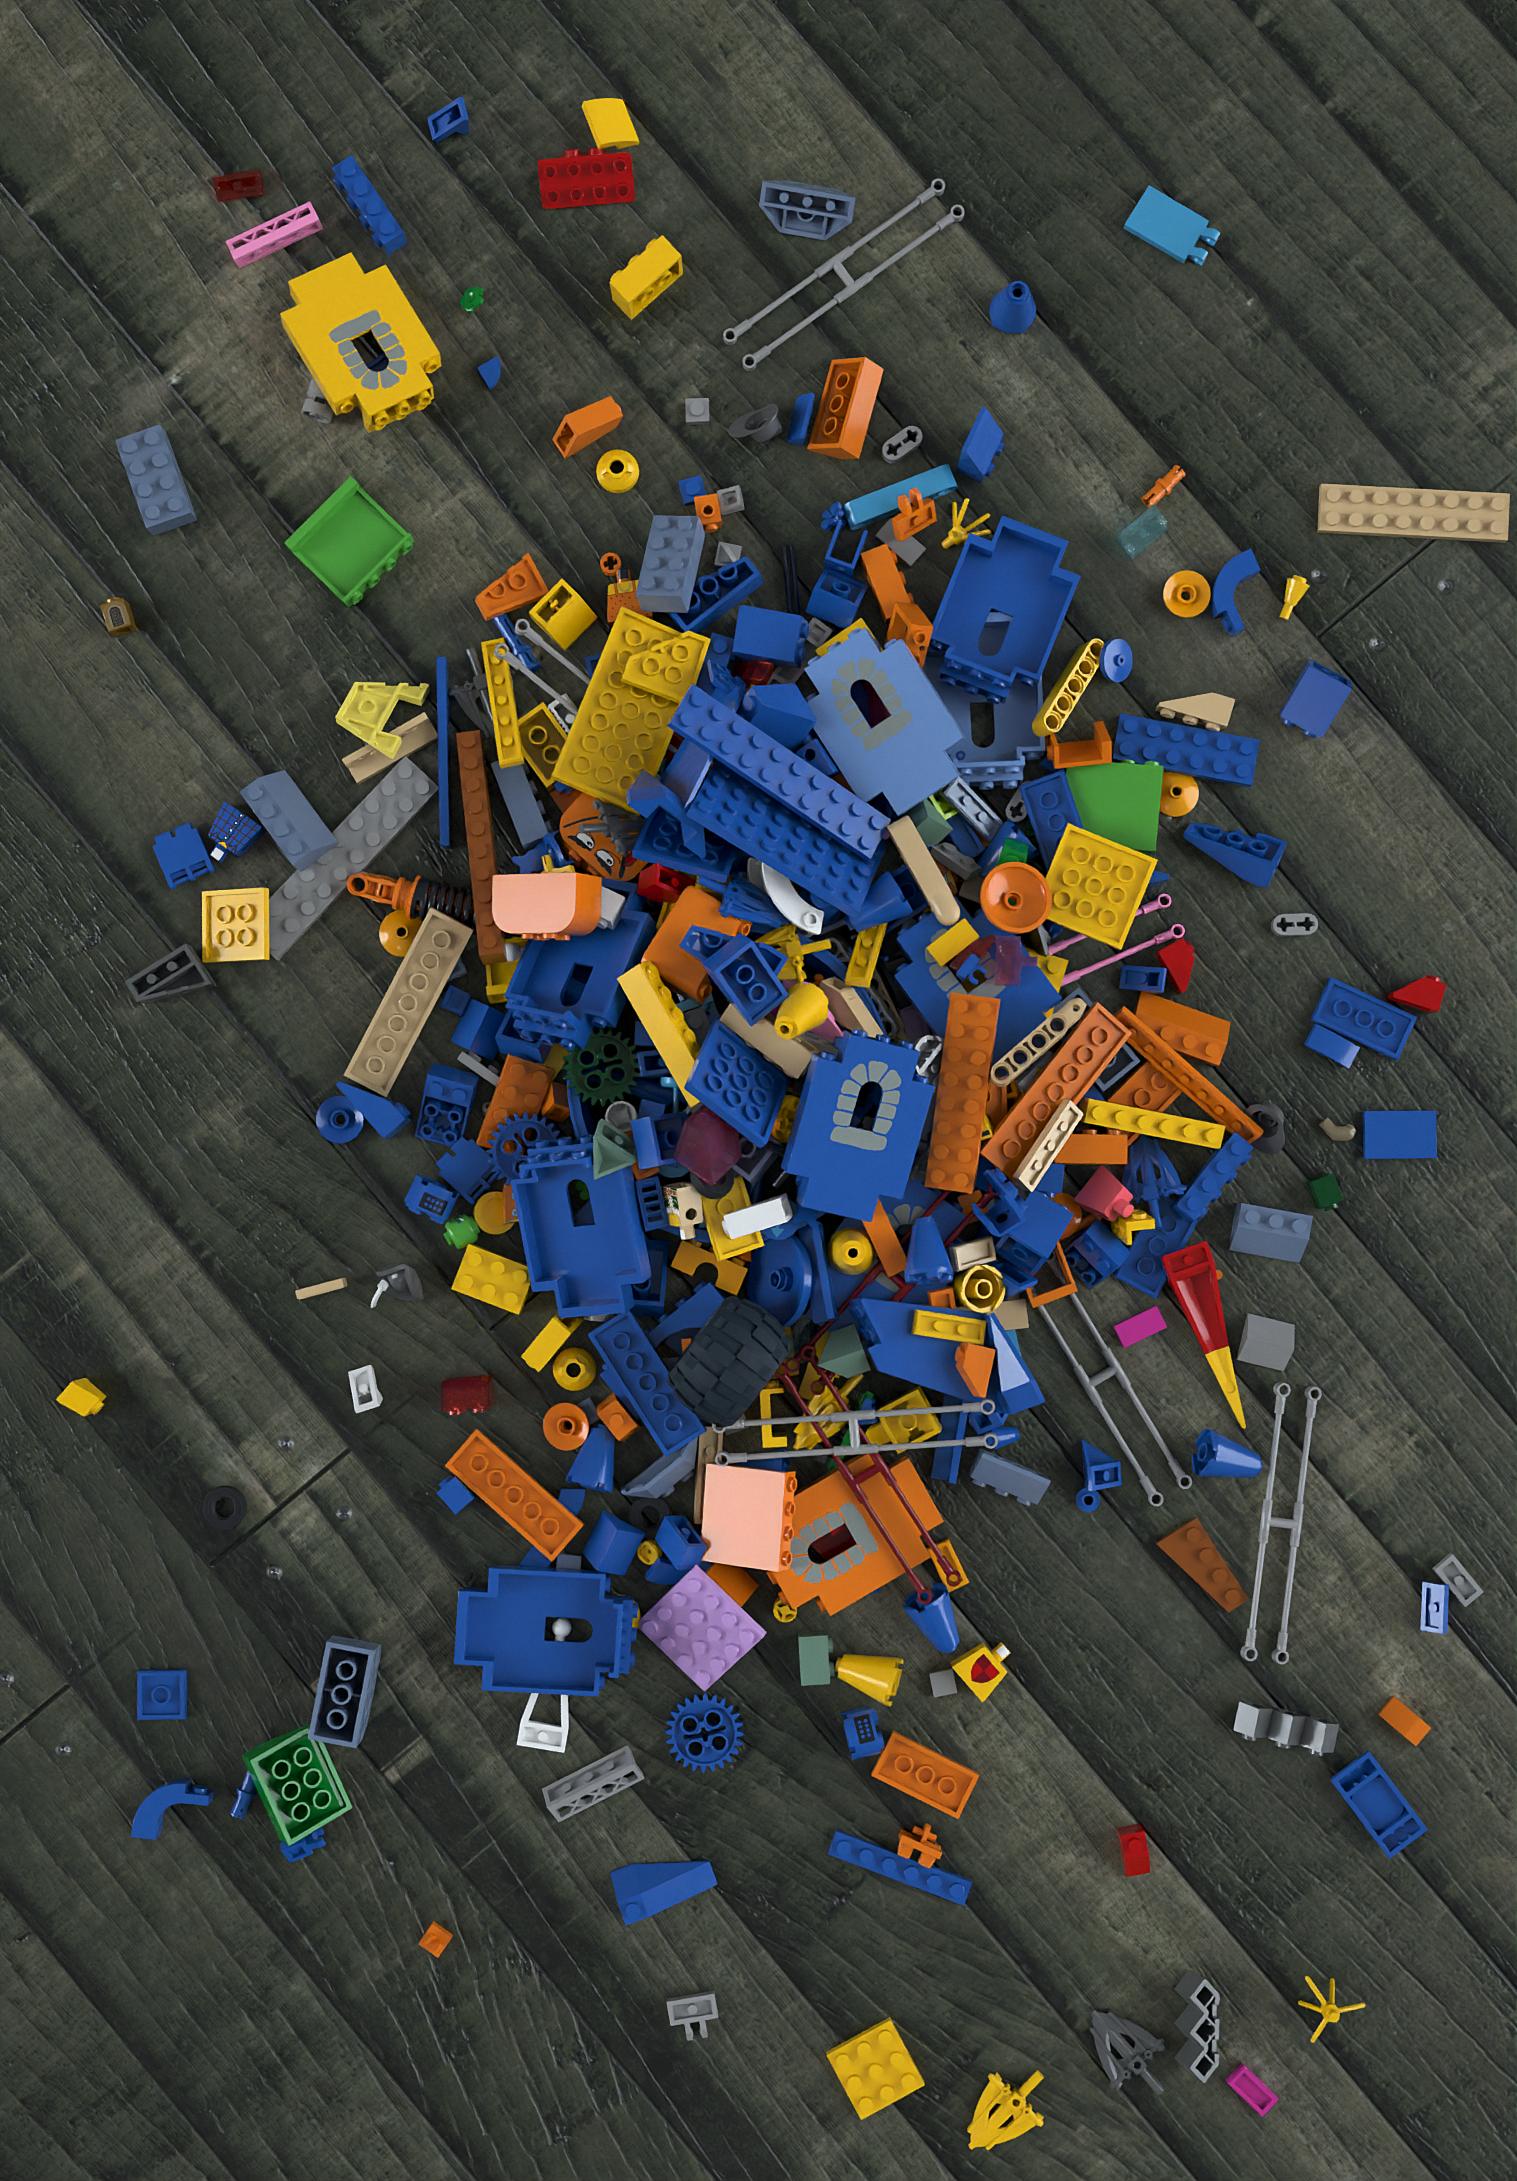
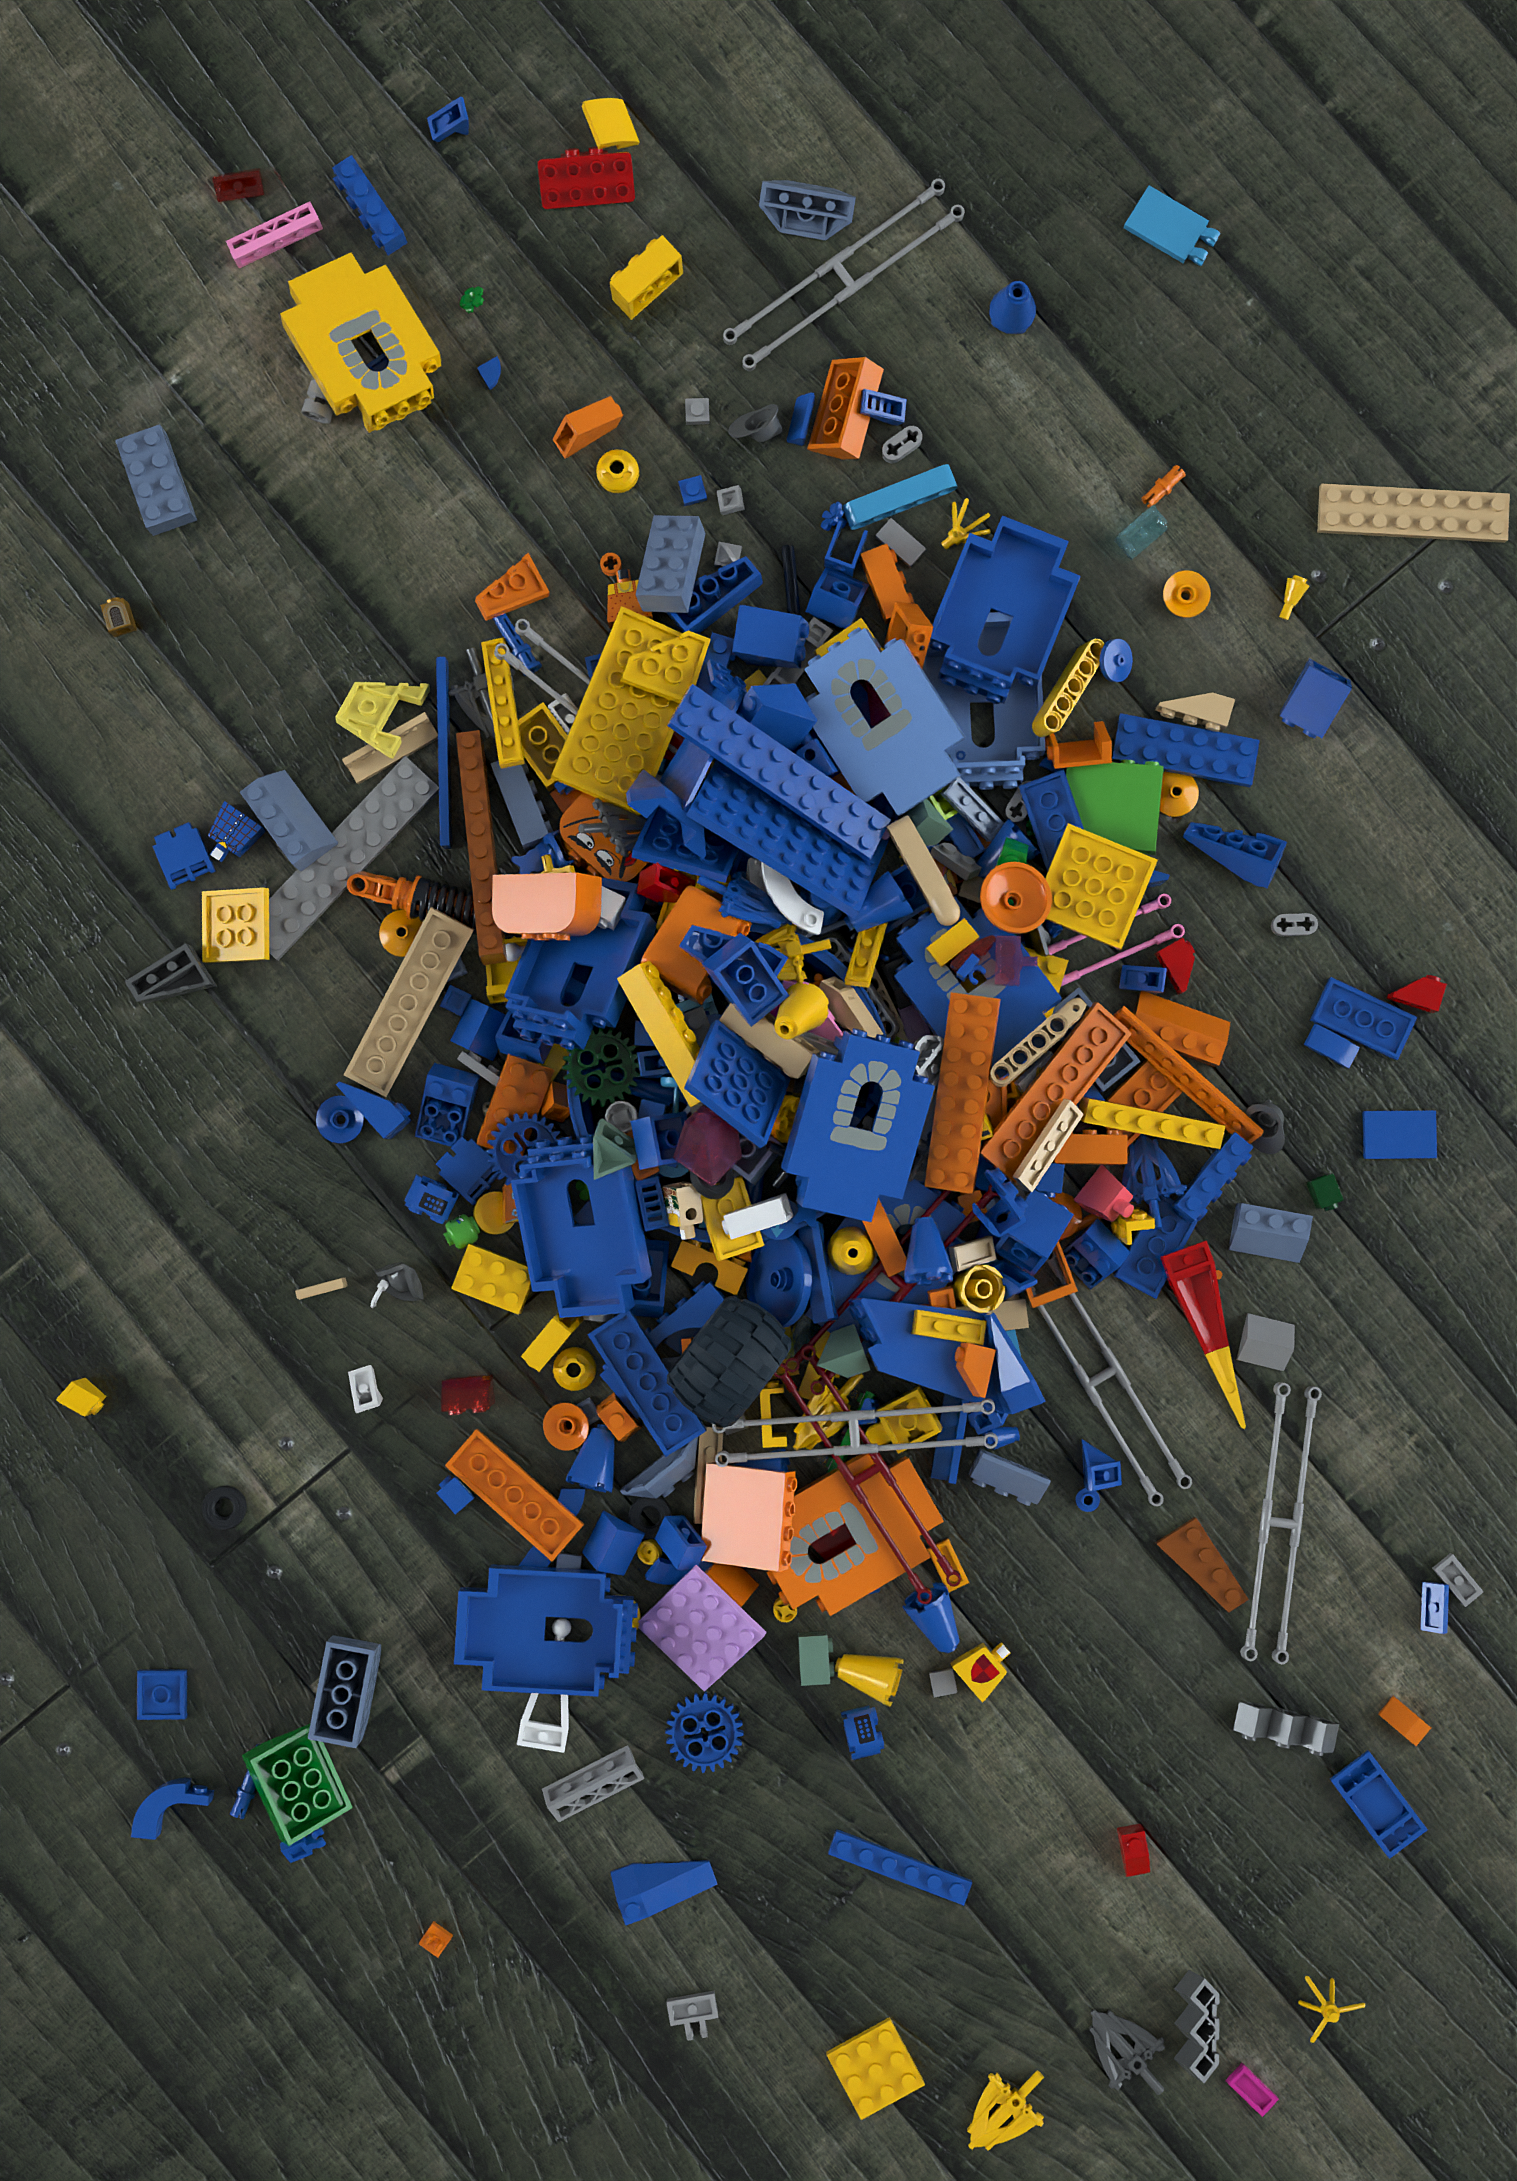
(349, 542): bright green panel -> none
(563, 614): yellow slope -> none
(709, 512): orange brick -> none
(754, 672): clear red slope -> none
(898, 404): none -> blue slope
(915, 517): orange hinge -> none
(925, 1774): orange plate -> none
(928, 1850): orange hips -> none
(981, 447): blue slope -> none
(1139, 1326): dark pink tile -> none
(1221, 600): blue arch -> none
(1223, 1457): blue cone -> none
(1338, 1133): dark tan arm -> none

